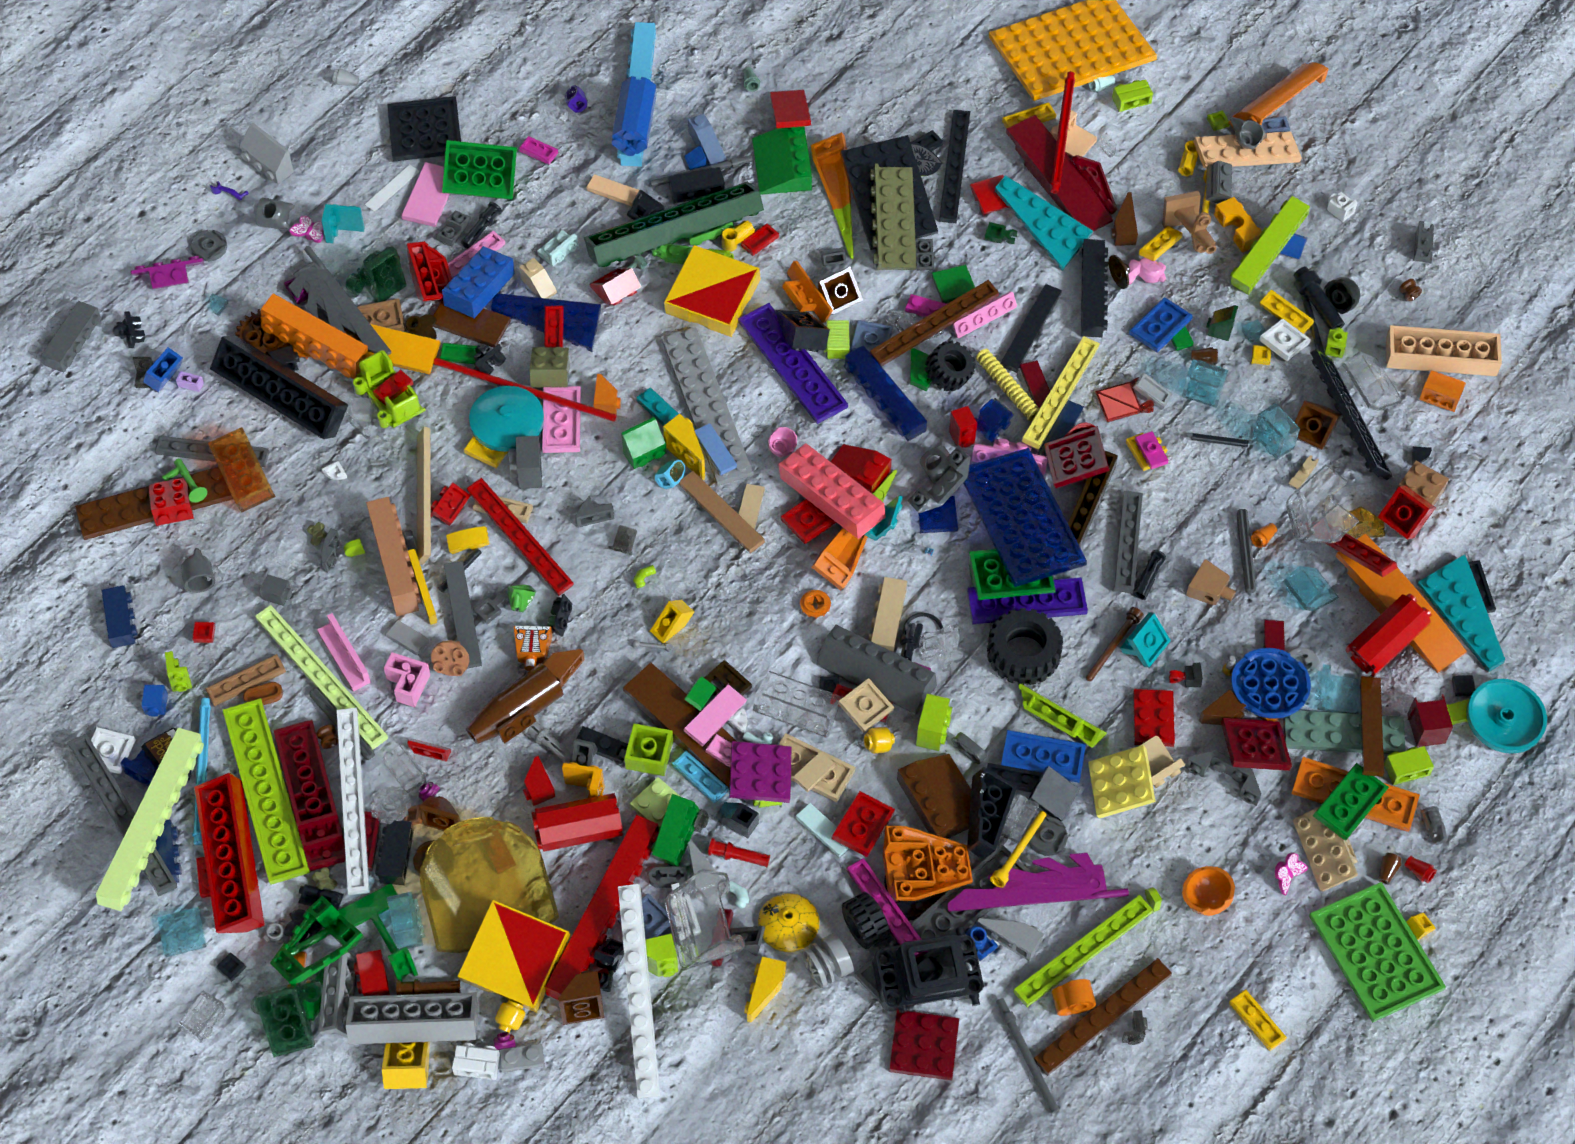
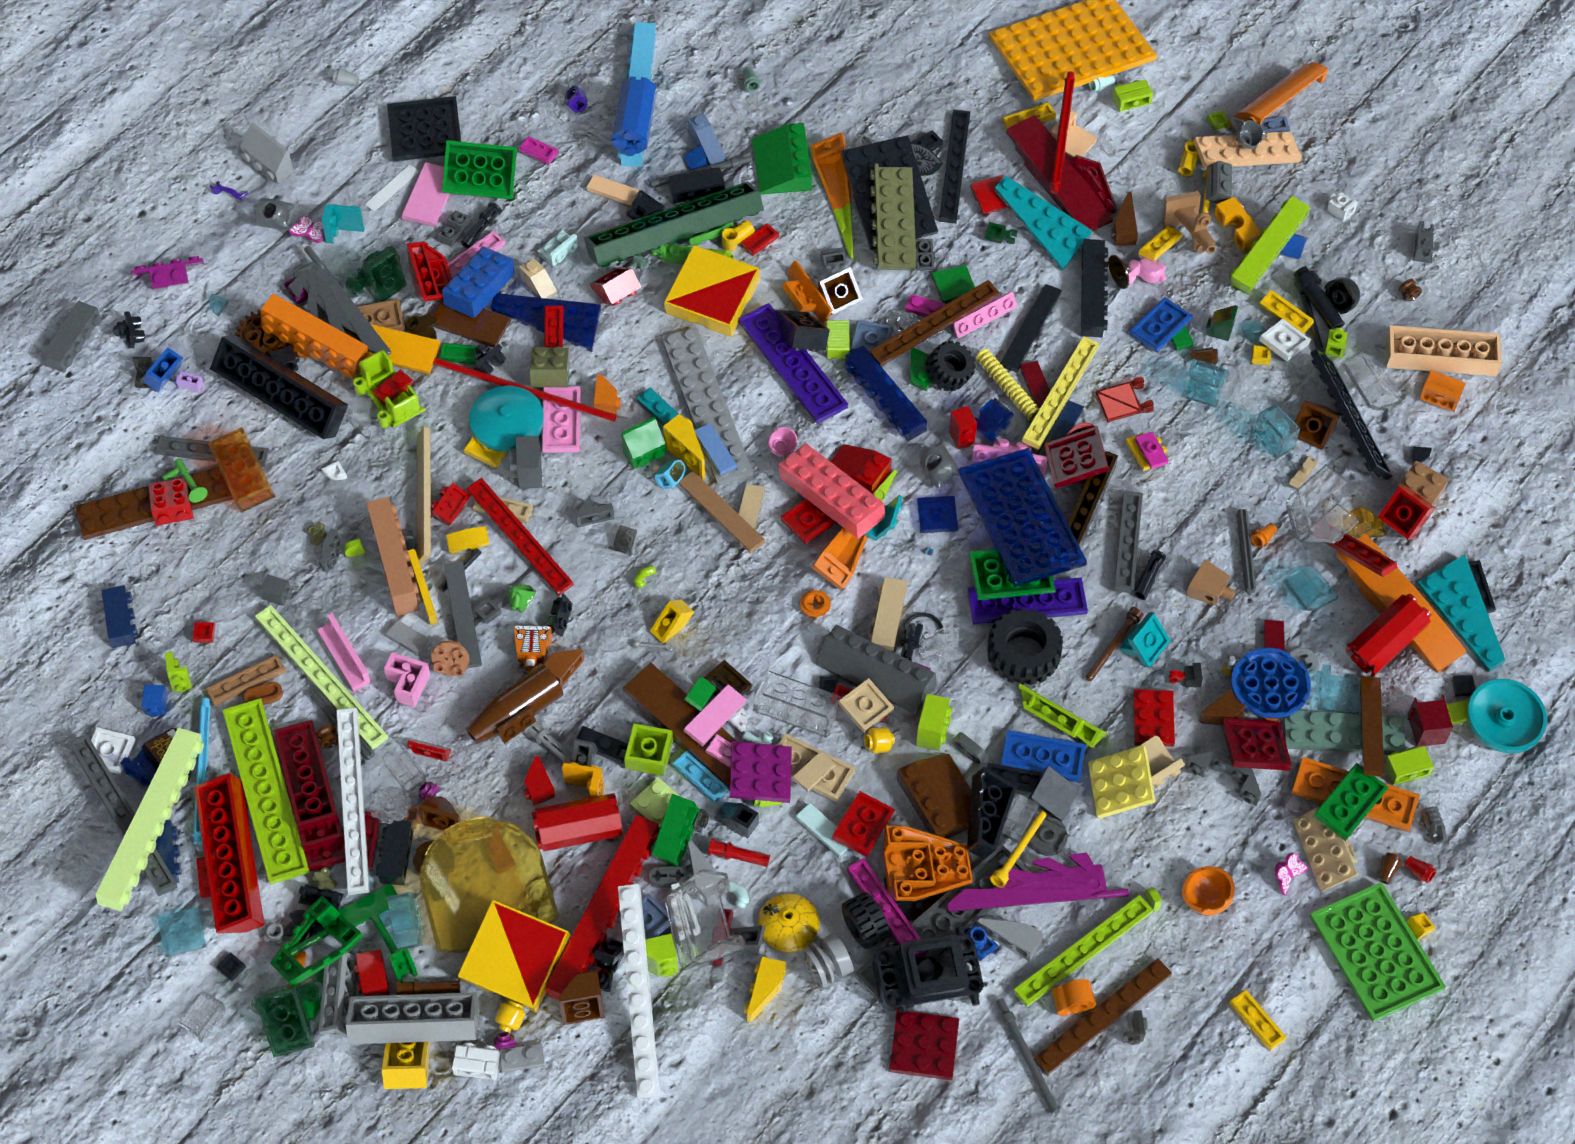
(195, 573): dark grey piece -> none
(211, 253): dark grey tile -> none
(790, 109): red tile -> none
(946, 485): dark grey slope -> none
(1152, 390): light grey tile -> none
(1220, 440): black bar -> none

